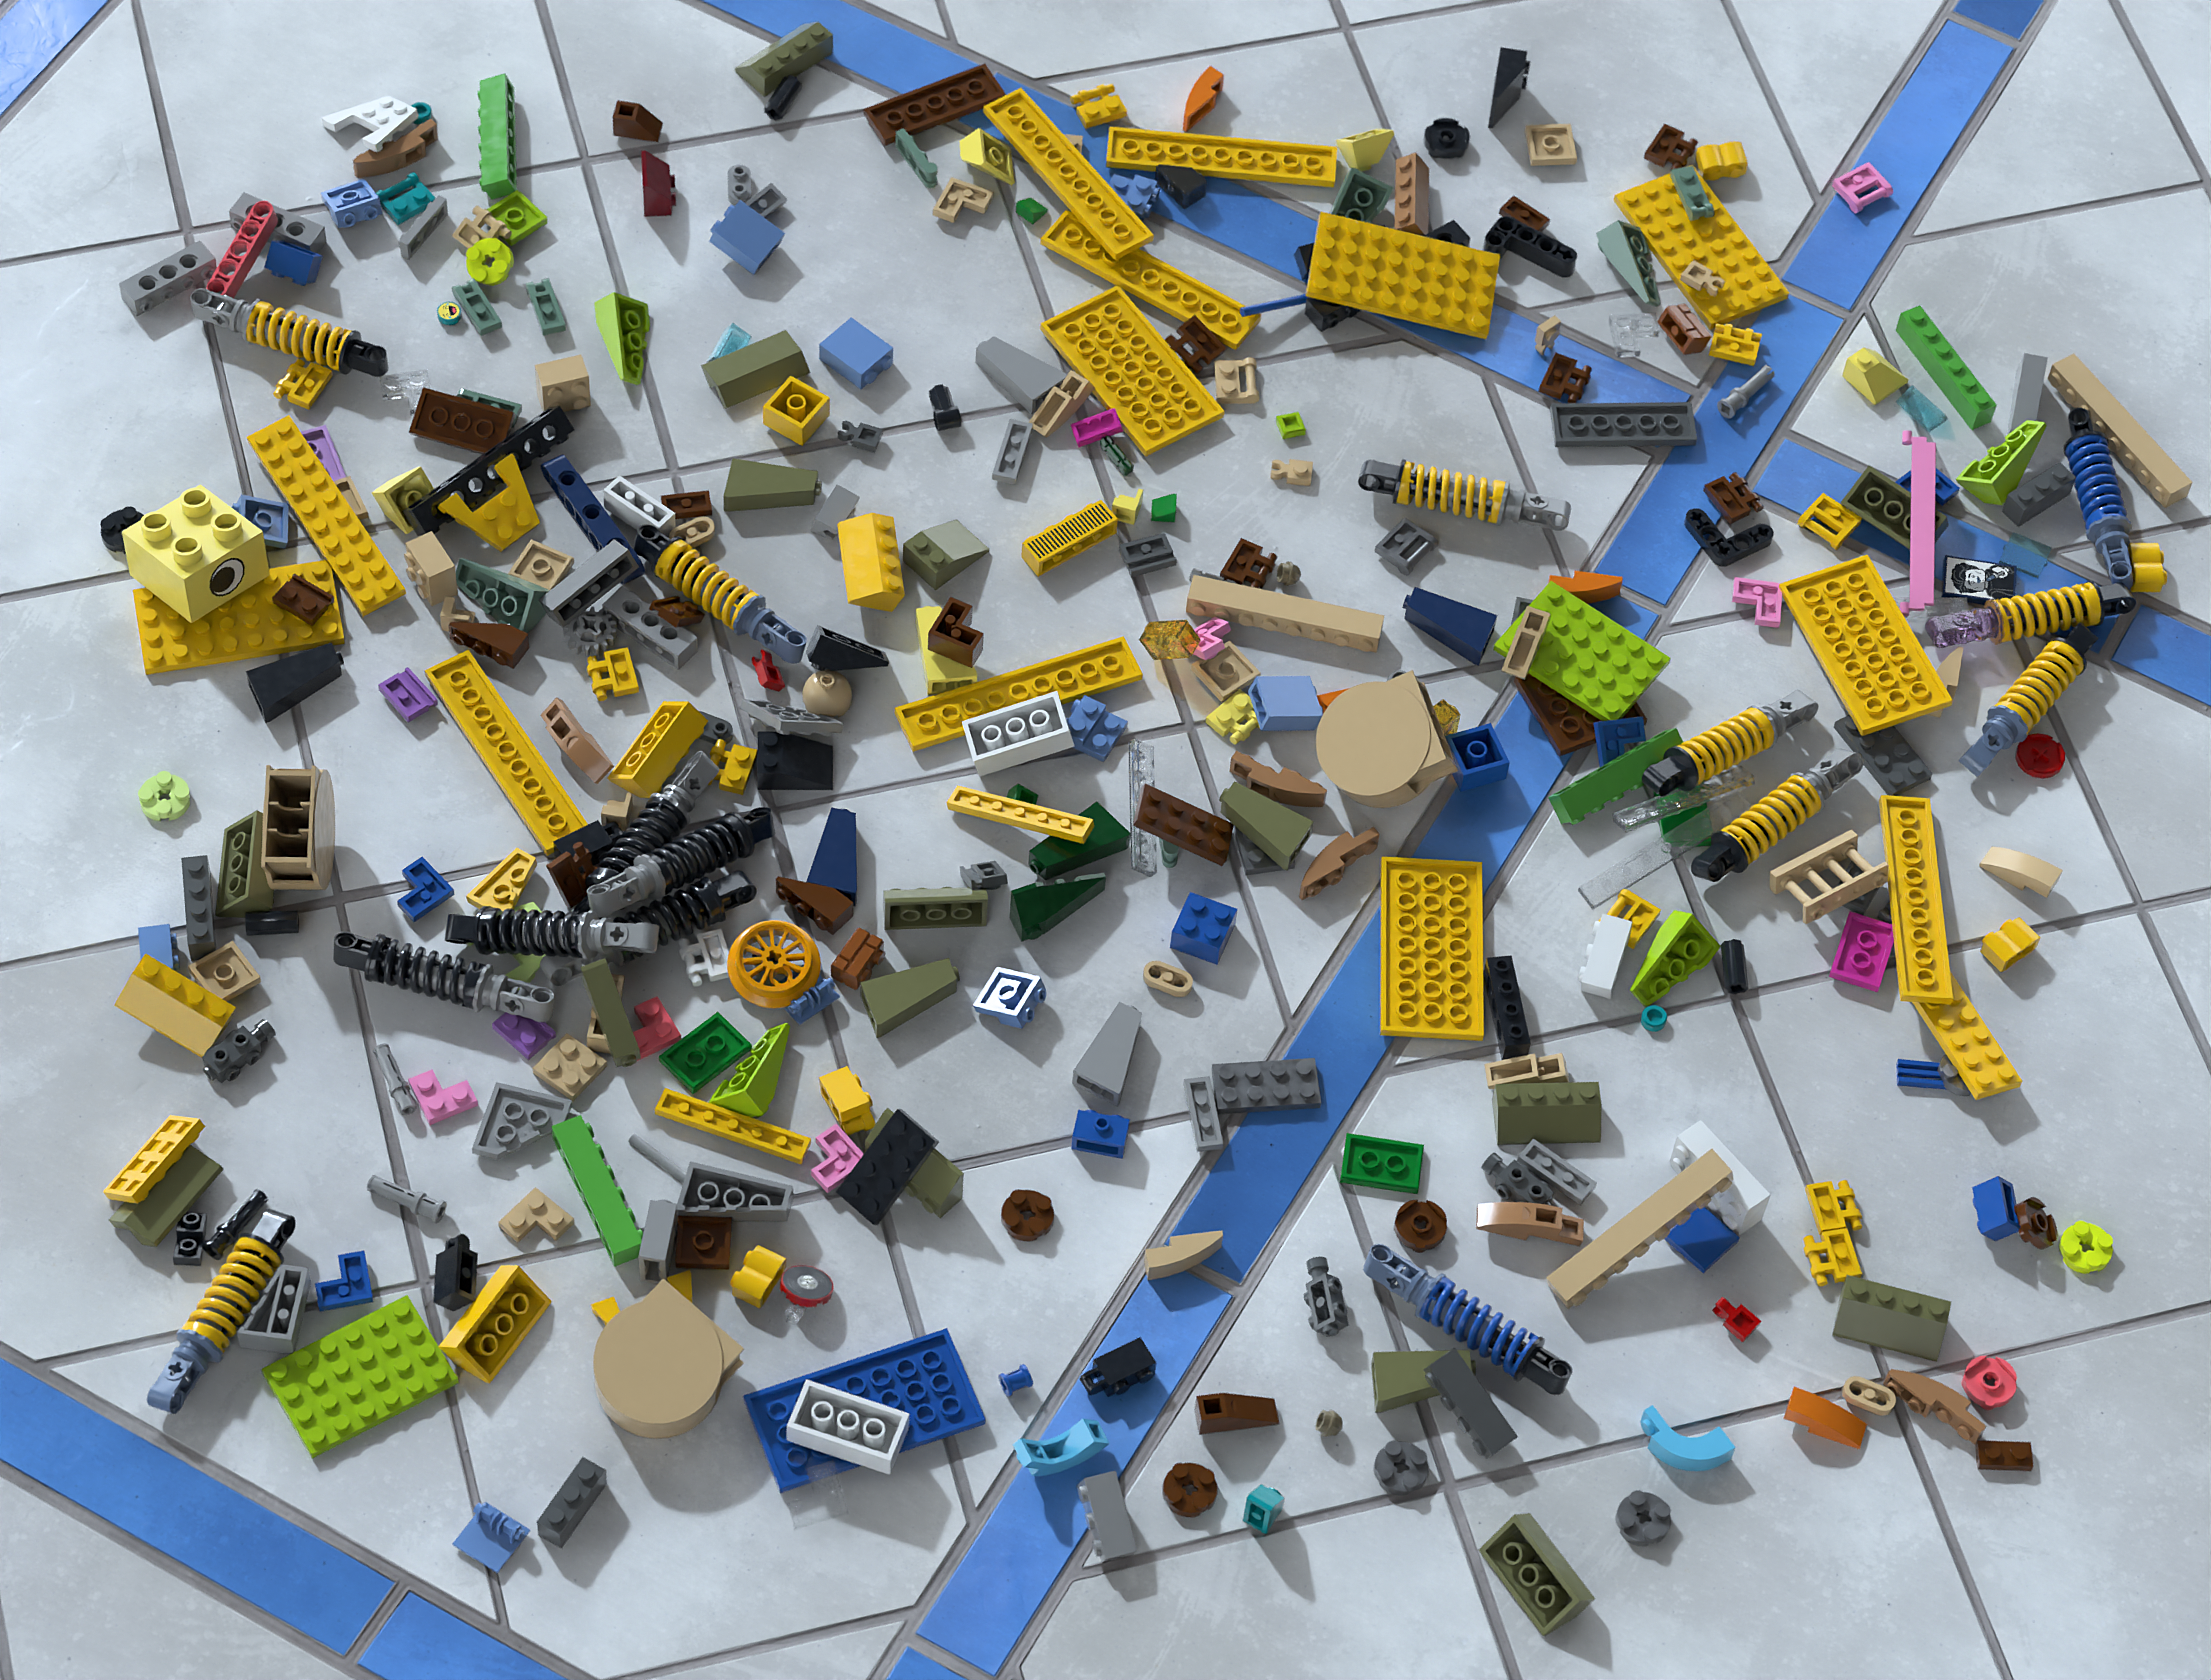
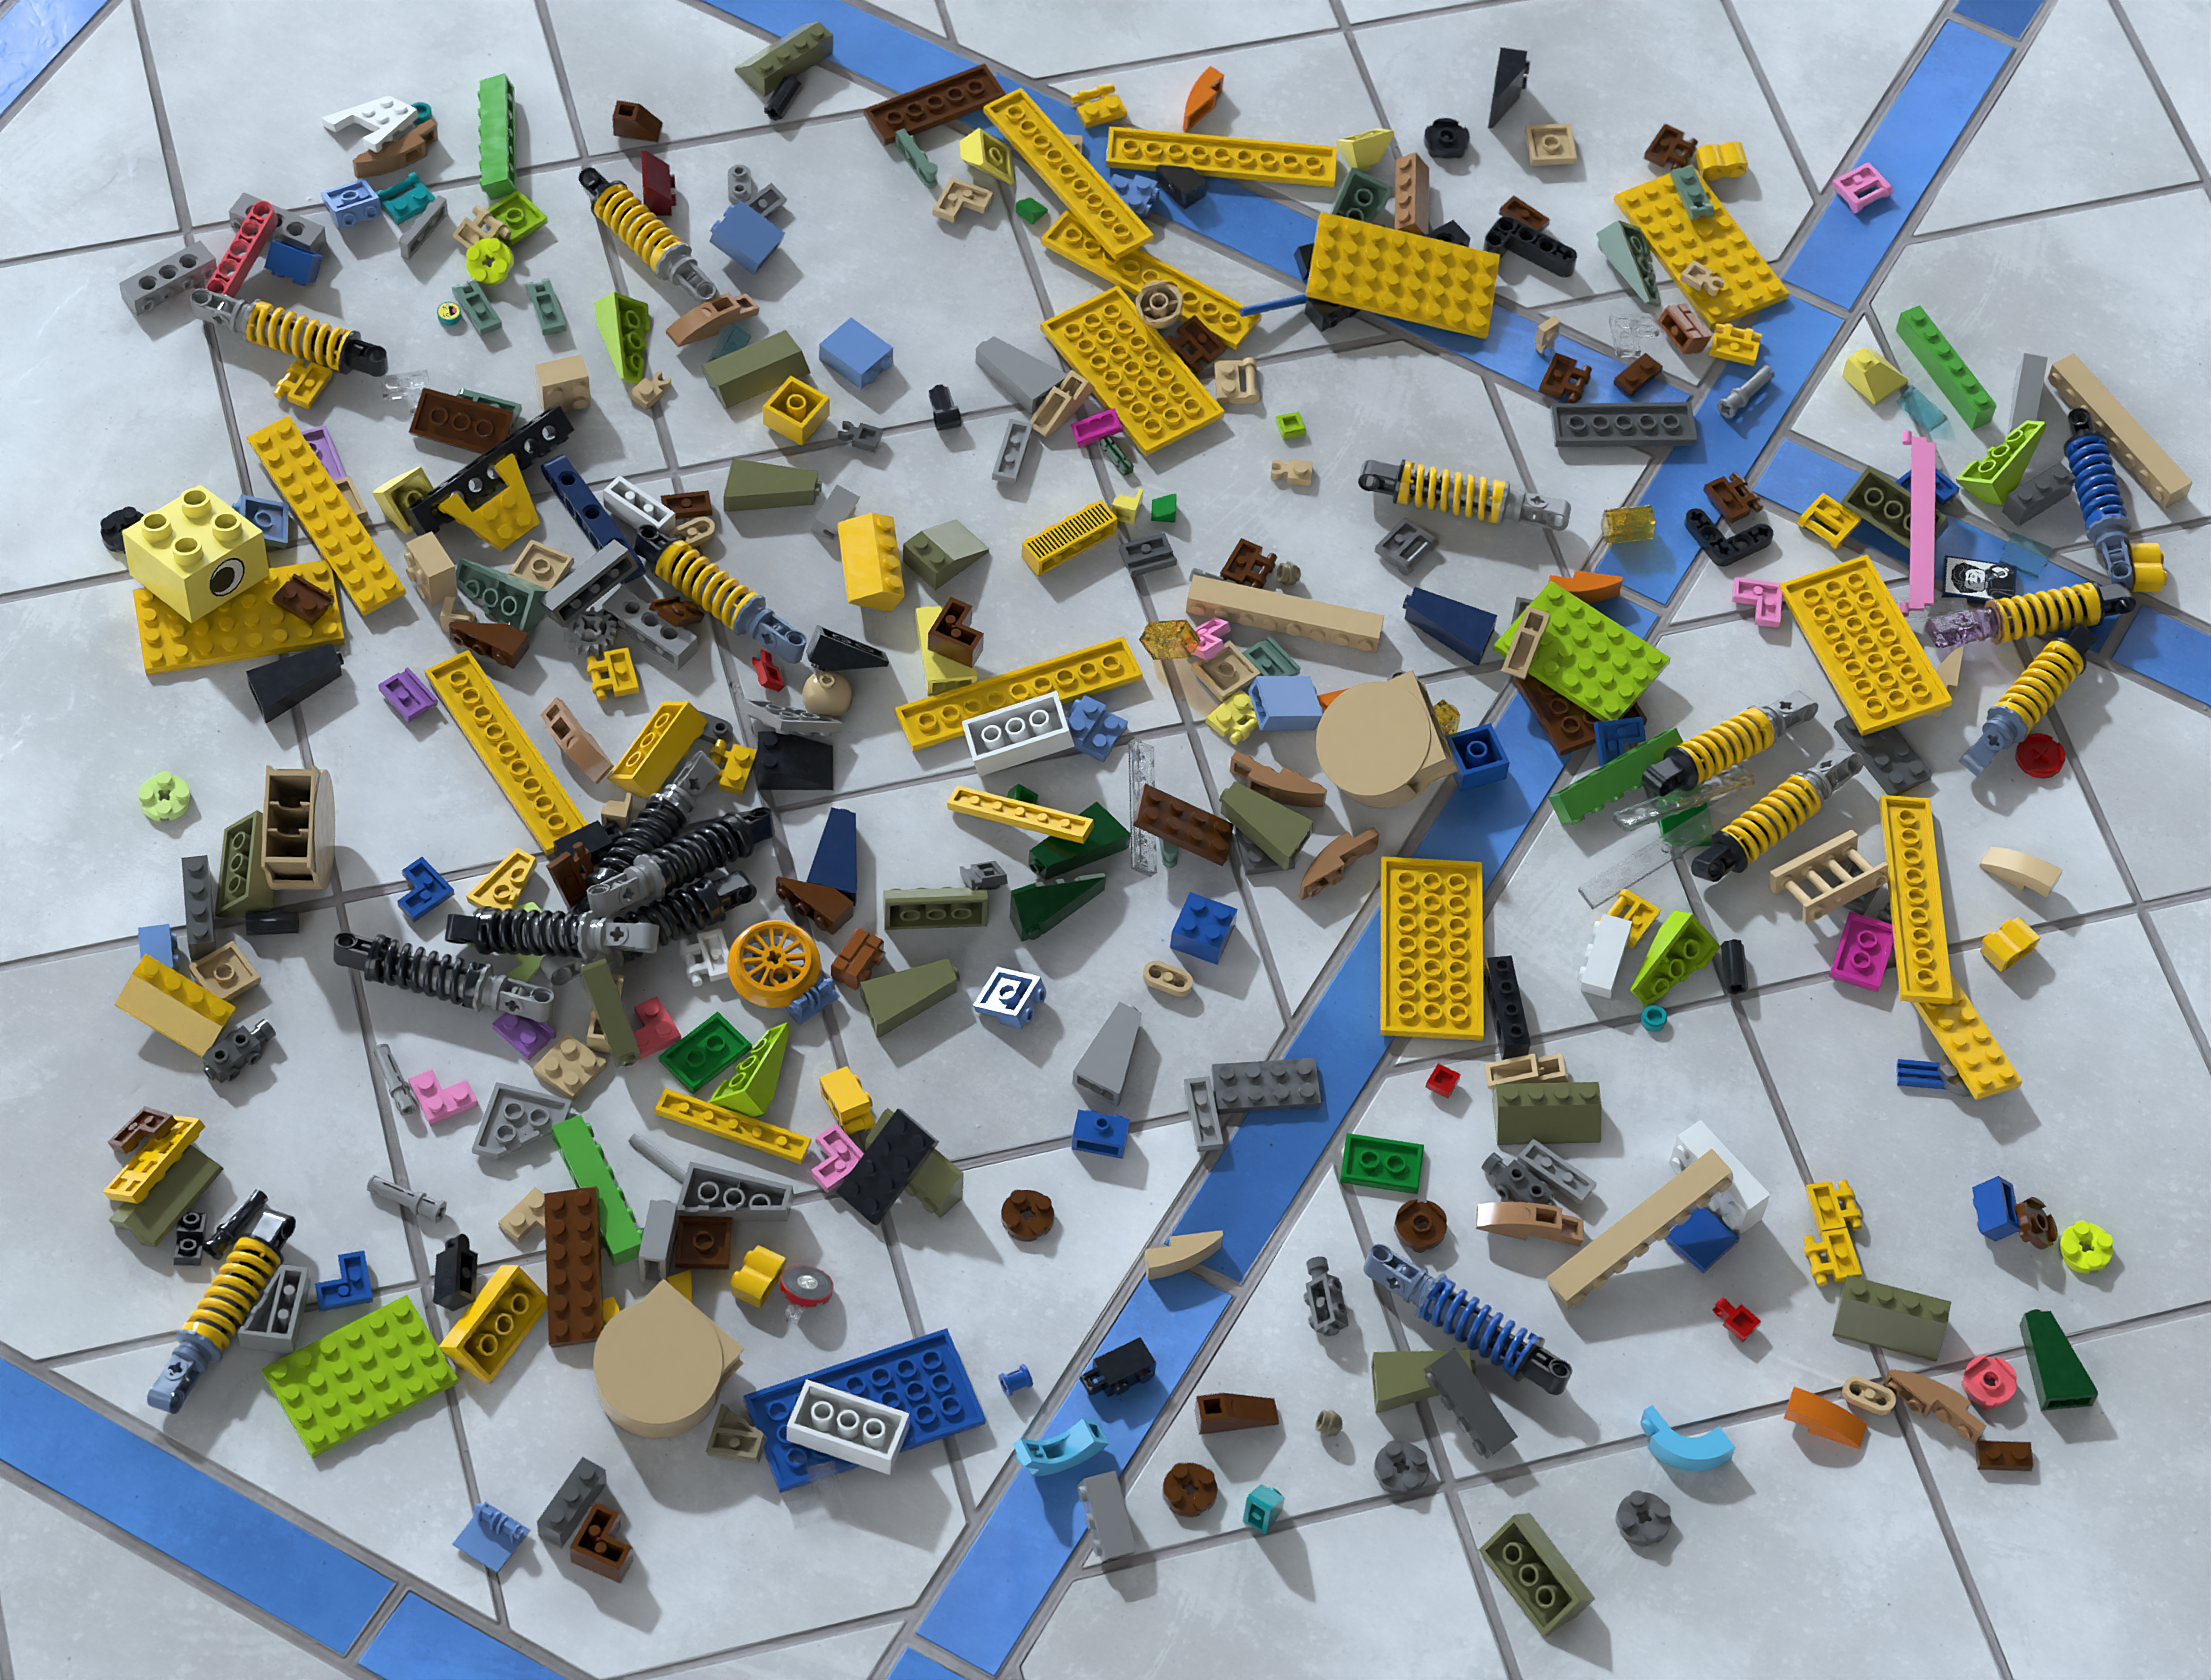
(146, 1123): none -> reddish brown plate
(573, 1266): none -> reddish brown plate
(597, 1547): none -> reddish brown brick
(646, 235): none -> piece
(647, 392): none -> tan plate
(708, 317): none -> medium nougat slope
(735, 1438): none -> dark tan wing
(1159, 304): none -> tan cylinder
(1271, 659): none -> sand green plate
(1443, 1080): none -> red plate
(1628, 524): none -> clear yellow brick
(1638, 374): none -> reddish brown plate
(2054, 1365): none -> dark green slope

